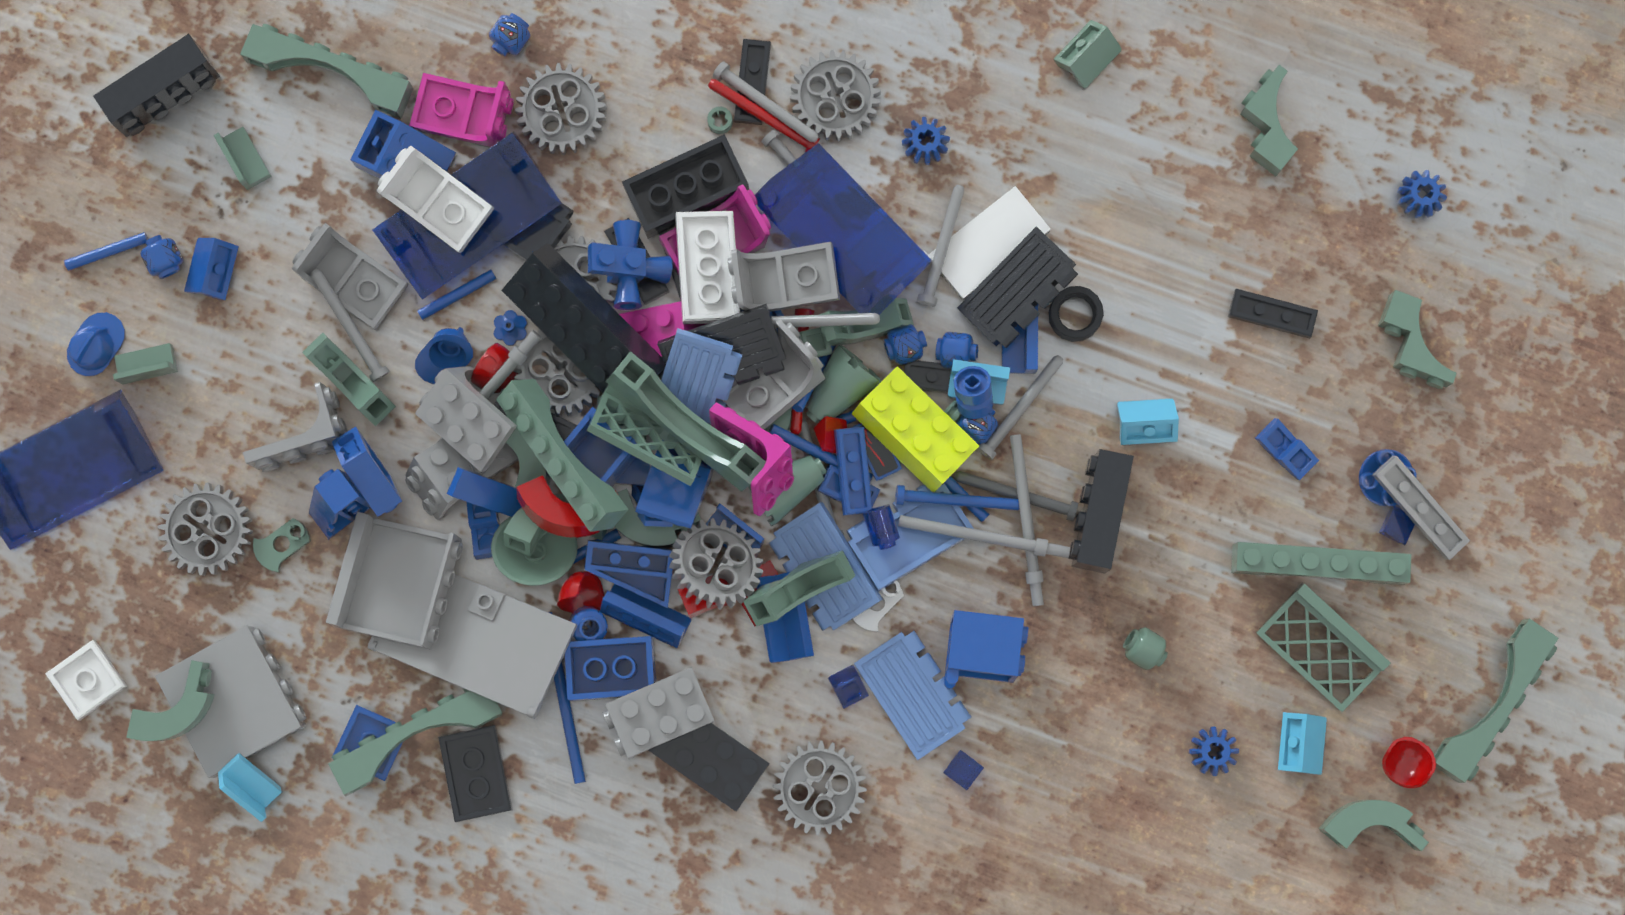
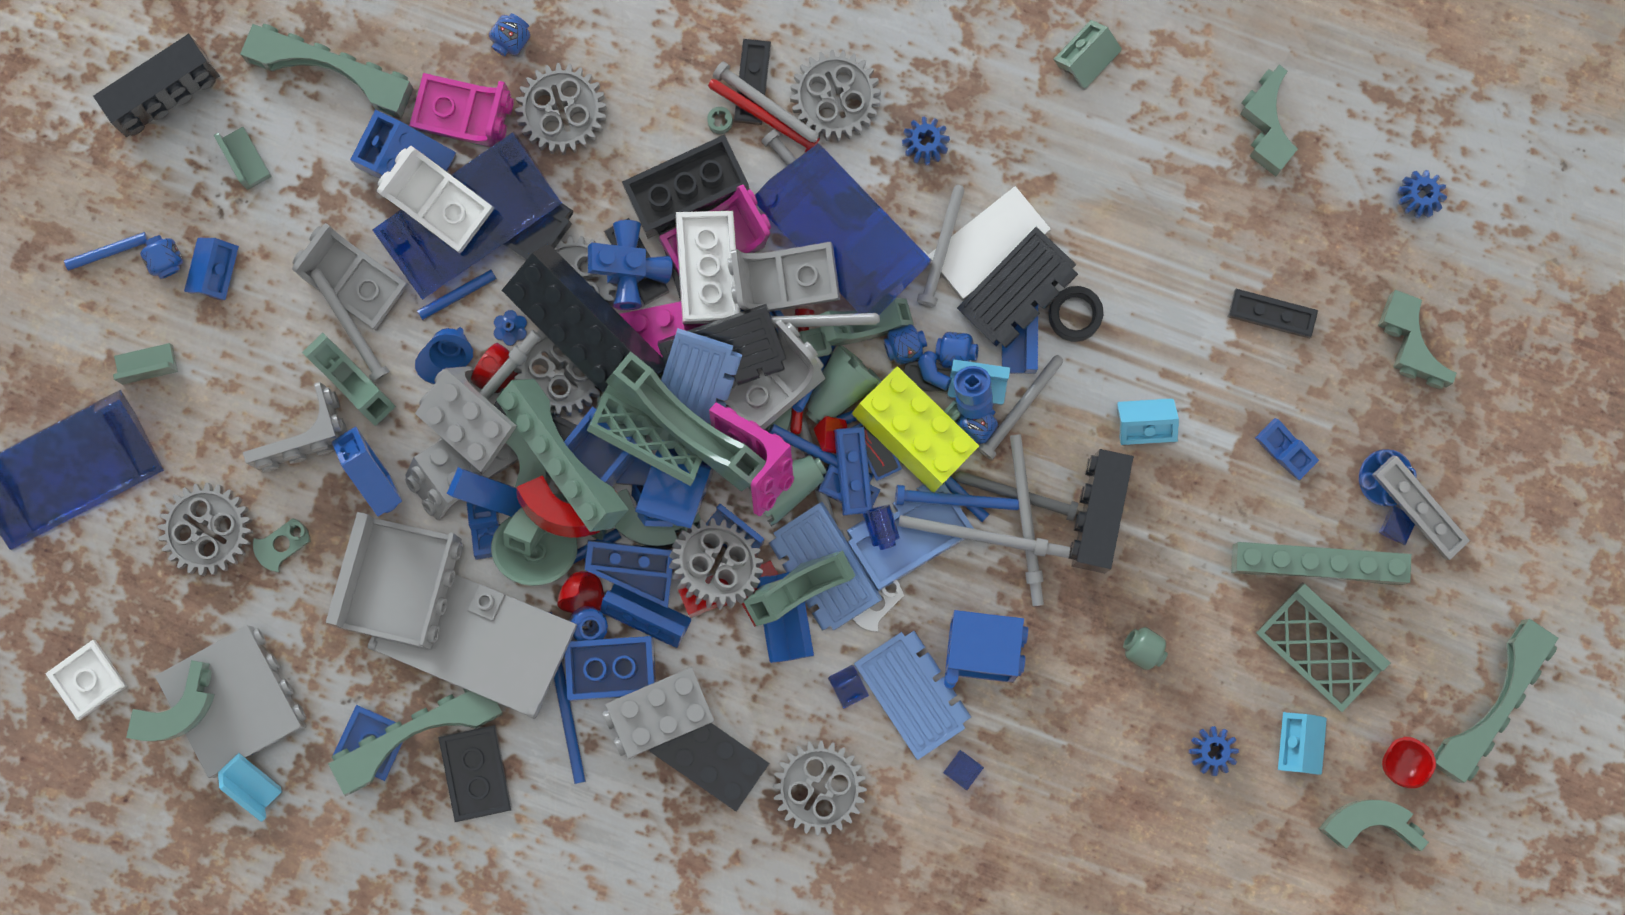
(95, 344): blue piece -> none
(336, 502): blue wedge -> none
(929, 371): none -> blue arm

